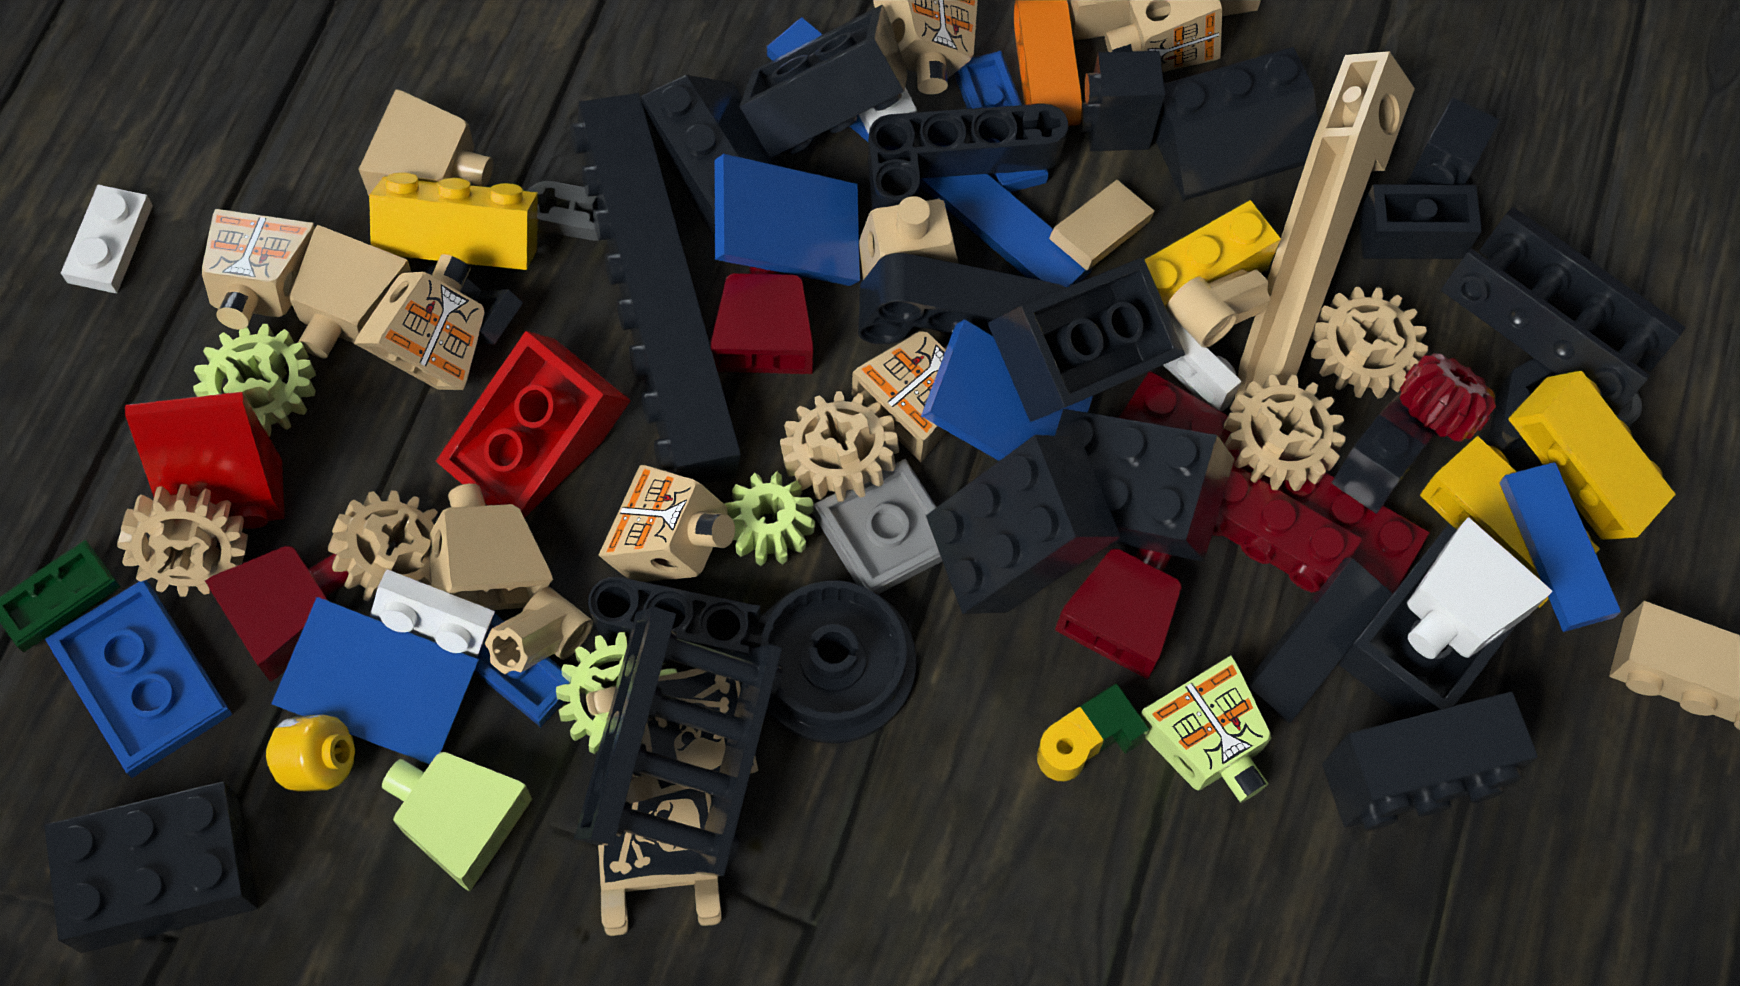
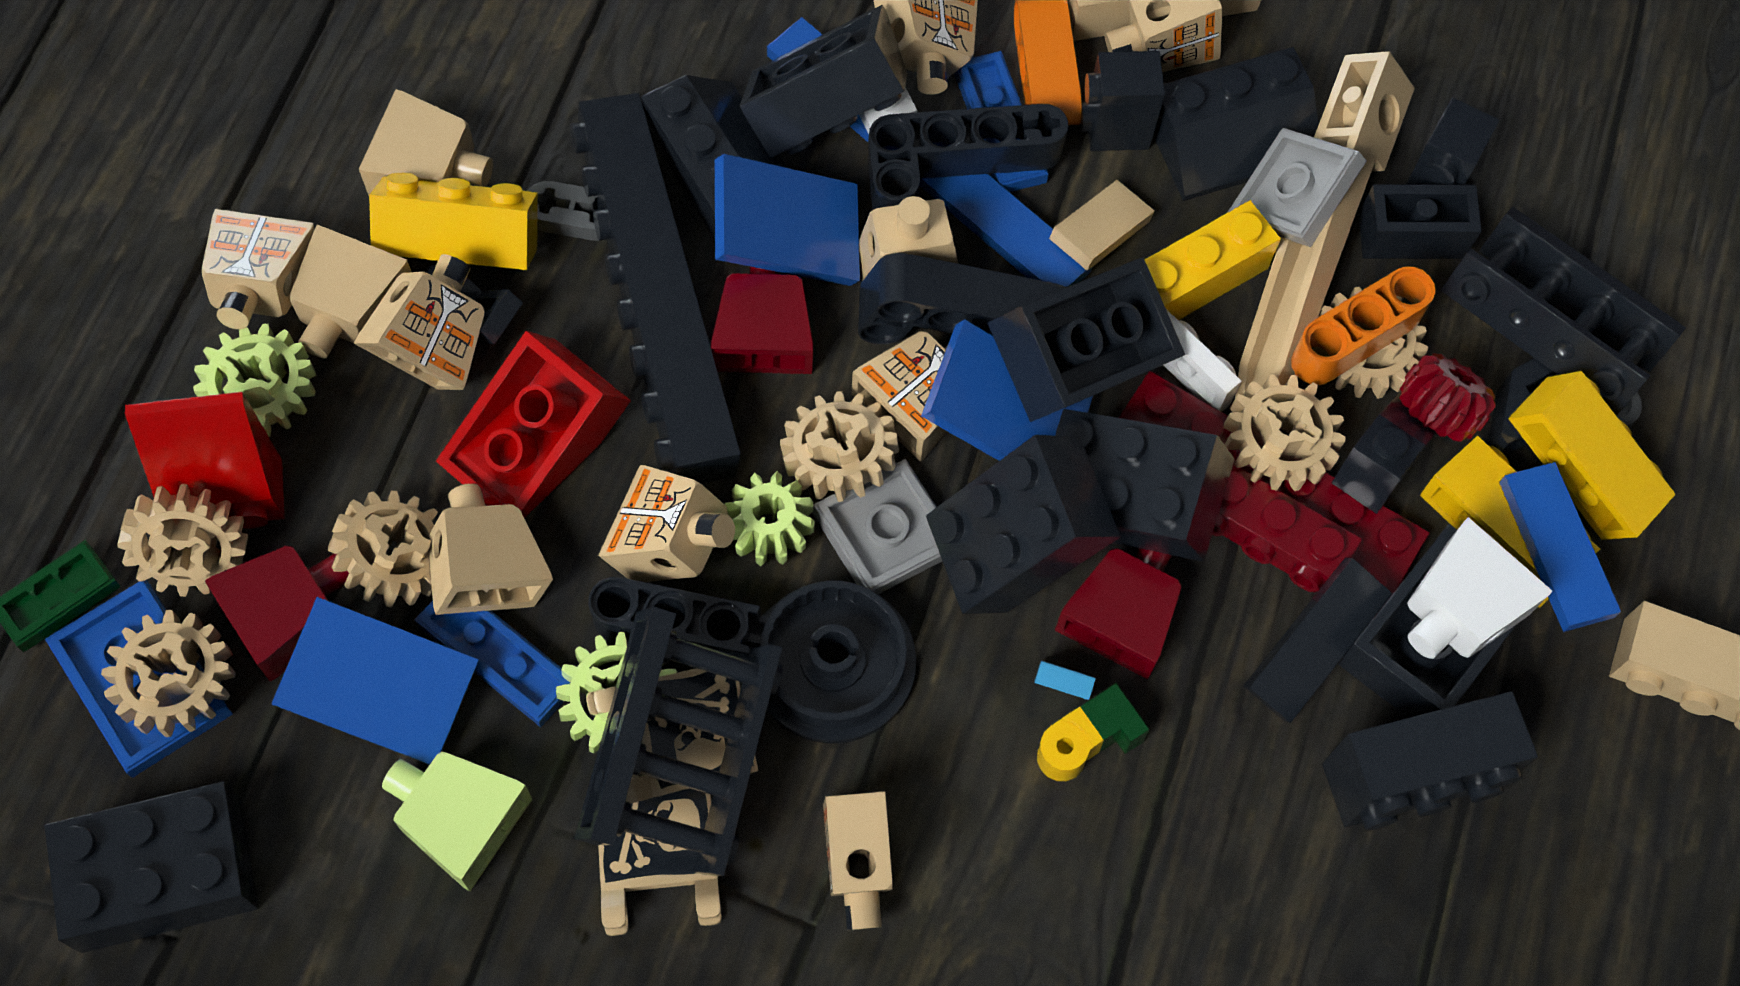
(107, 239): white plate -> none
(174, 696): none -> tan gear
(310, 753): yellow head -> none
(431, 614): white plate -> none
(542, 629): tan piece -> none
(858, 827): none -> tan torso
(1064, 680): none -> dark azure tile
(1211, 730): yellowish green torso -> none
(1215, 307): tan piece -> none
(1300, 184): none -> light grey tile
(1373, 306): none -> orange beam

